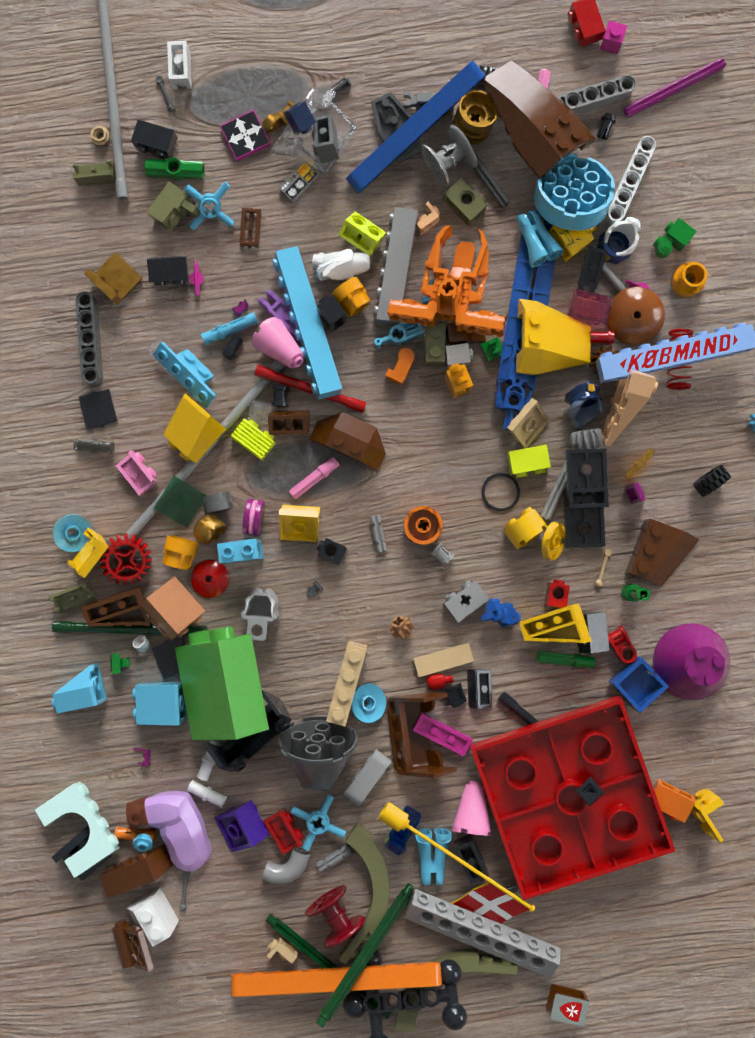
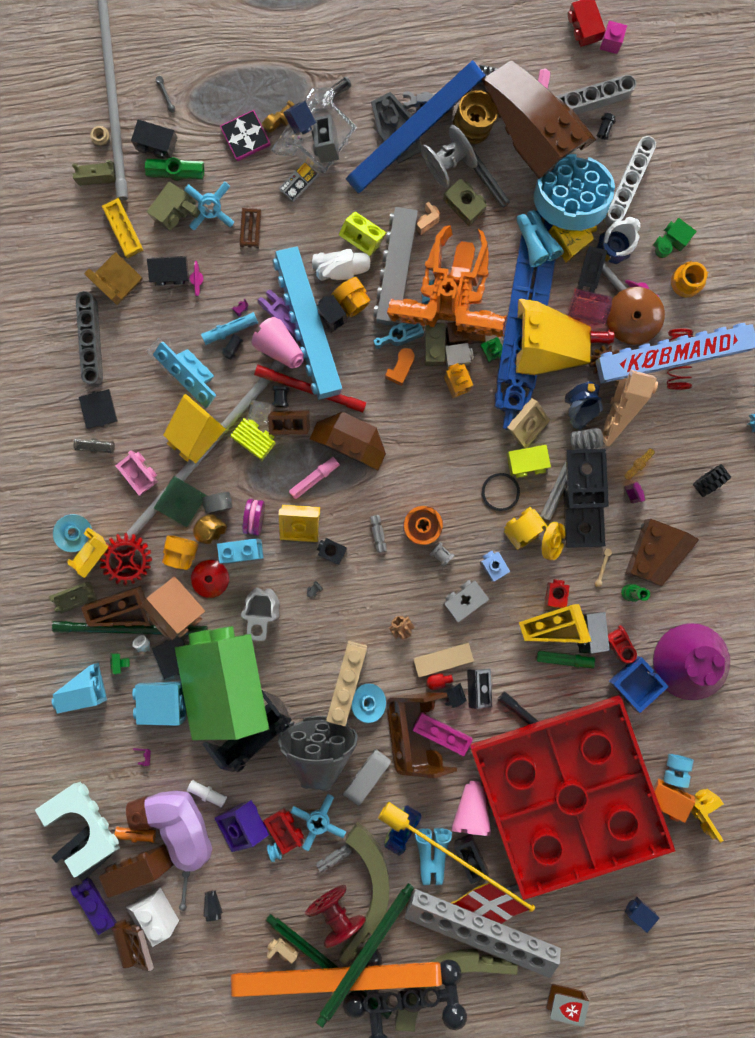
(93, 906): none -> dark purple plate
(122, 228): none -> yellow plate
(143, 842): medium azure plate -> none
(179, 64): white brick -> none
(207, 764): white pin -> none
(212, 906): none -> black cone
(274, 852): none -> medium azure bush
(289, 871): light grey cylinder -> none
(494, 565): none -> light blue brick
(501, 613): blue piece -> none
(590, 791): black tile -> none
(641, 914): none -> dark blue brick
(674, 87): magenta axle -> none
(678, 763): none -> medium azure wheel

